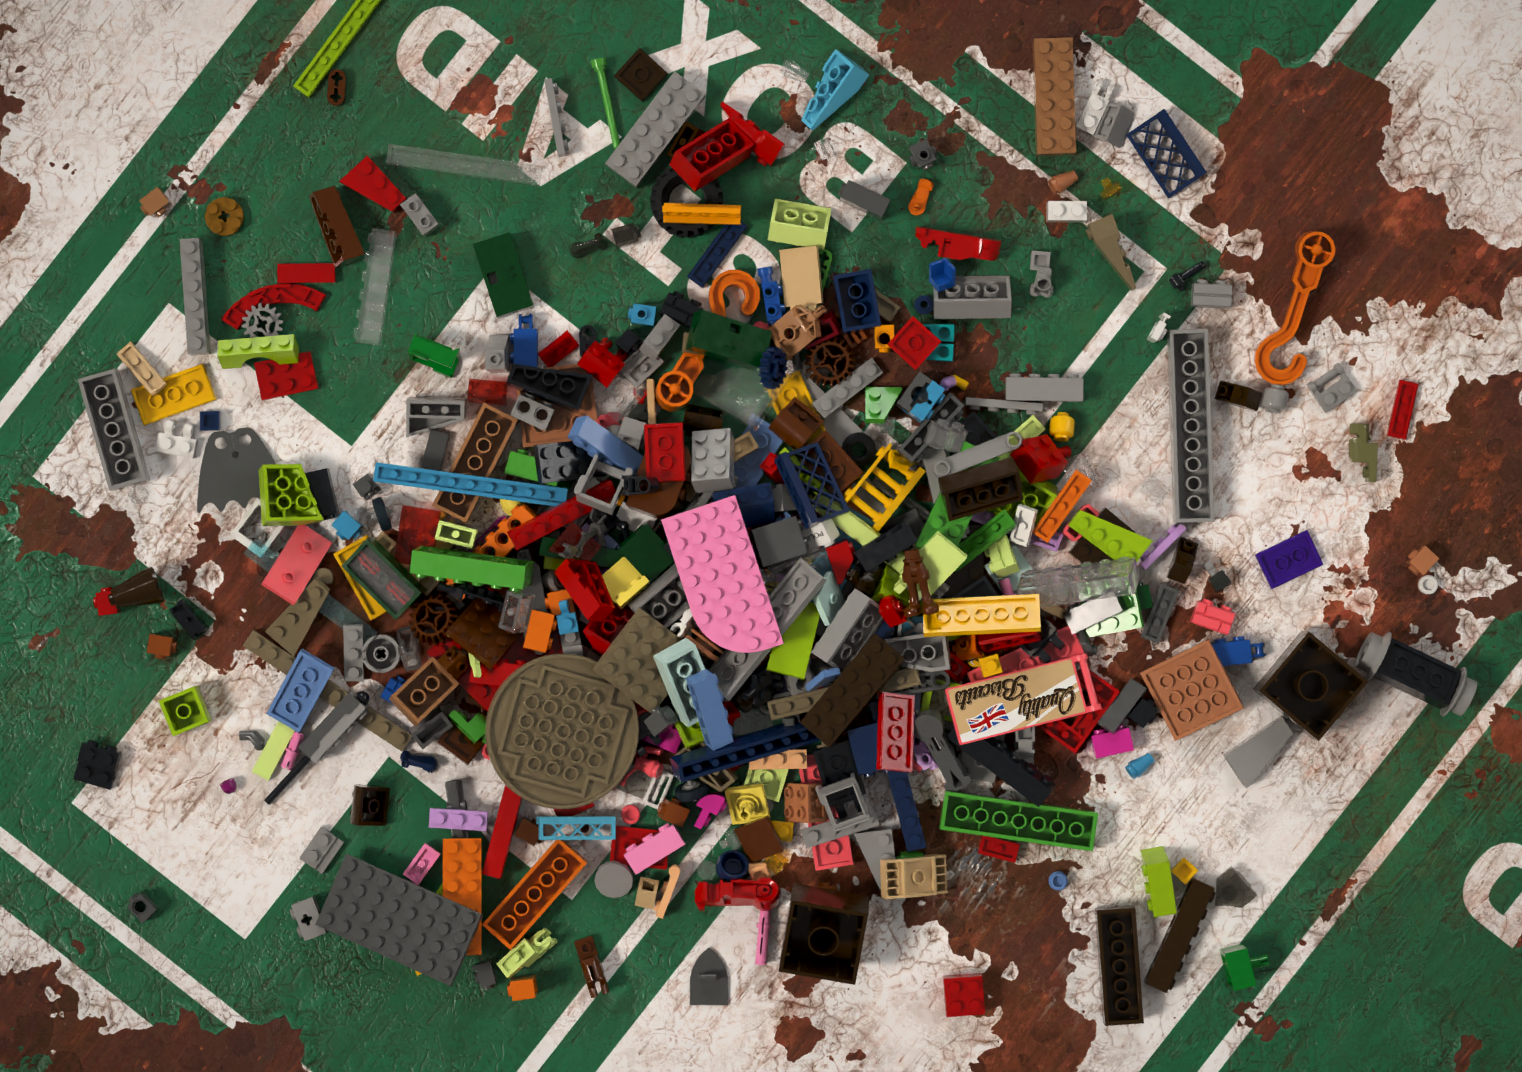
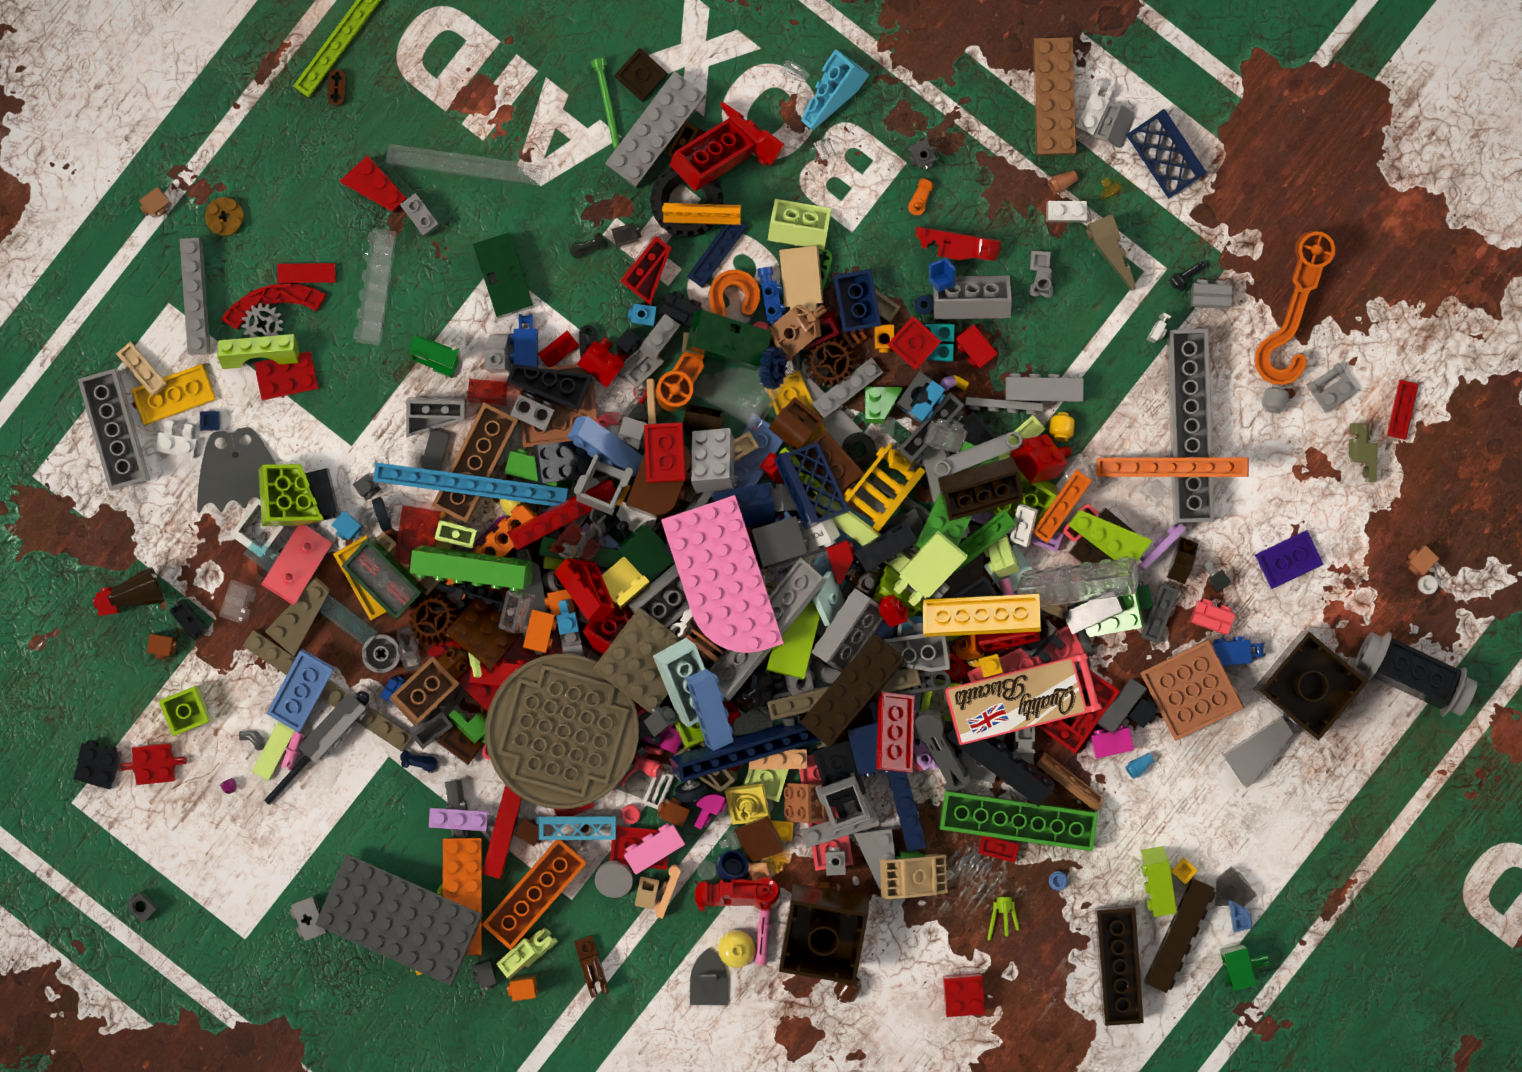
(153, 763): none -> red plate
(237, 601): none -> clear brick
(321, 850): light grey plate -> none
(325, 575): dark tan brick -> none
(336, 227): reddish brown wedge -> none
(353, 645): light grey plate -> none
(369, 805): dark brown brick -> none
(421, 863): bright pink plate -> none
(555, 109): light grey plate -> none
(637, 485): black piece -> none
(646, 269): none -> red wedge
(736, 948): none -> light yellow cylinder
(822, 679): medium blue tile -> none
(835, 861): none -> light grey brick
(847, 992): none -> reddish brown head
(863, 199): dark grey brick -> none
(916, 572): reddish brown piece -> none
(975, 347): none -> red brick
(1004, 905): none -> lime plant
(1070, 781): none -> medium nougat tile
(1173, 467): none -> orange plate
(1238, 395): dark brown slope -> none
(1239, 917): none -> medium blue tile

